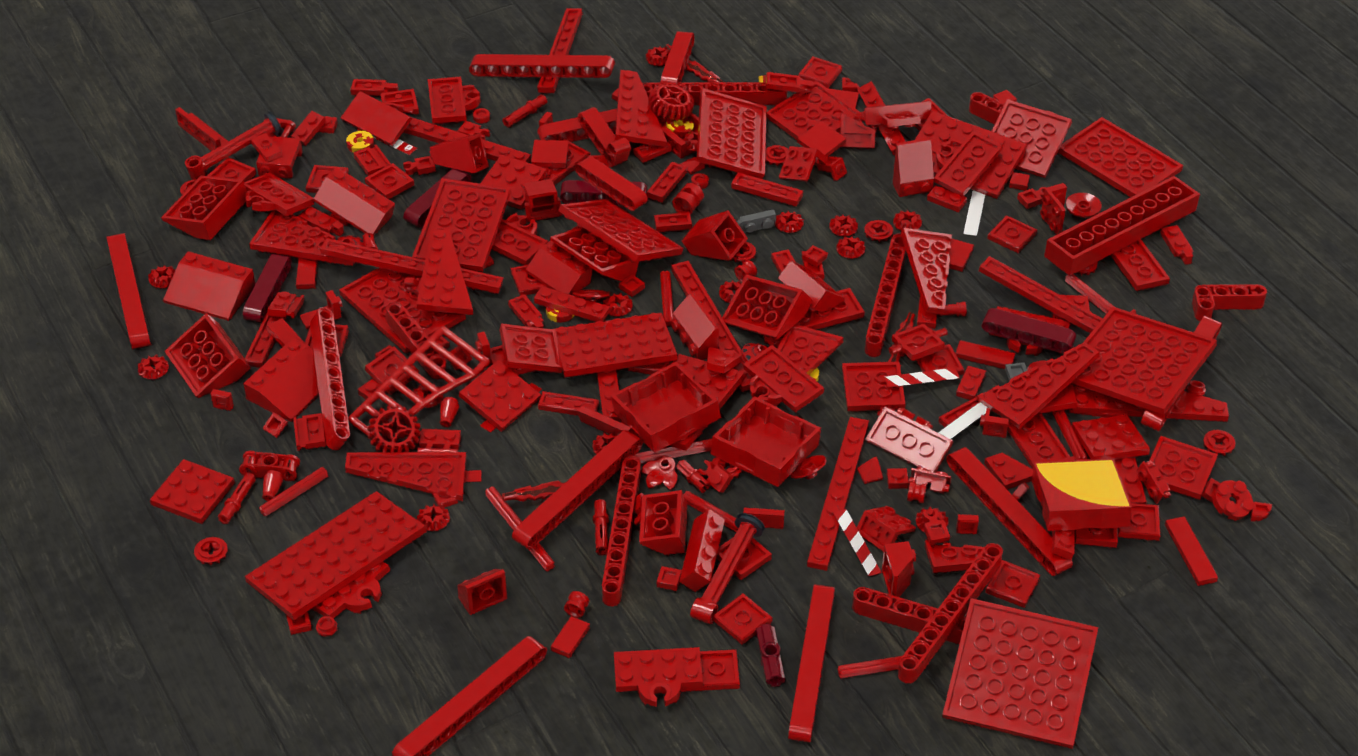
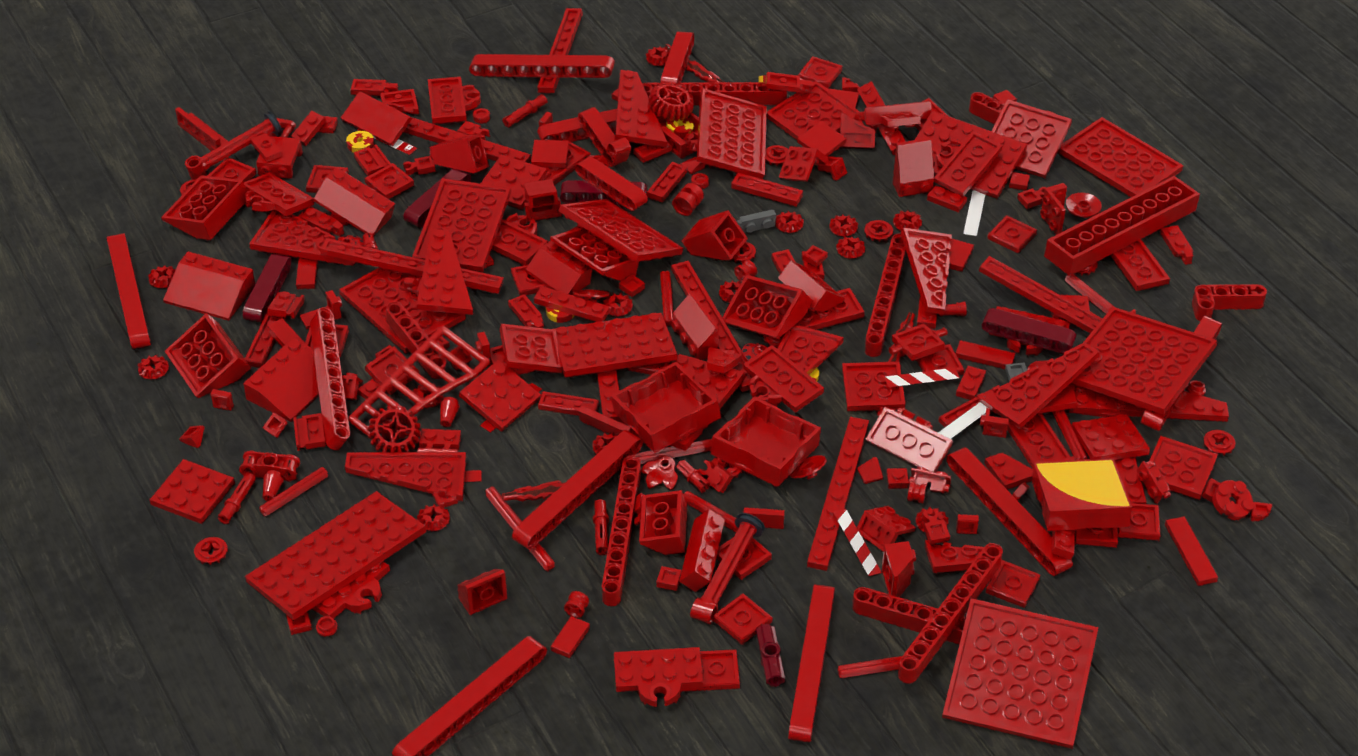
(193, 436): none -> red slope
(351, 382): none -> red bracket
(673, 222): red plate -> none

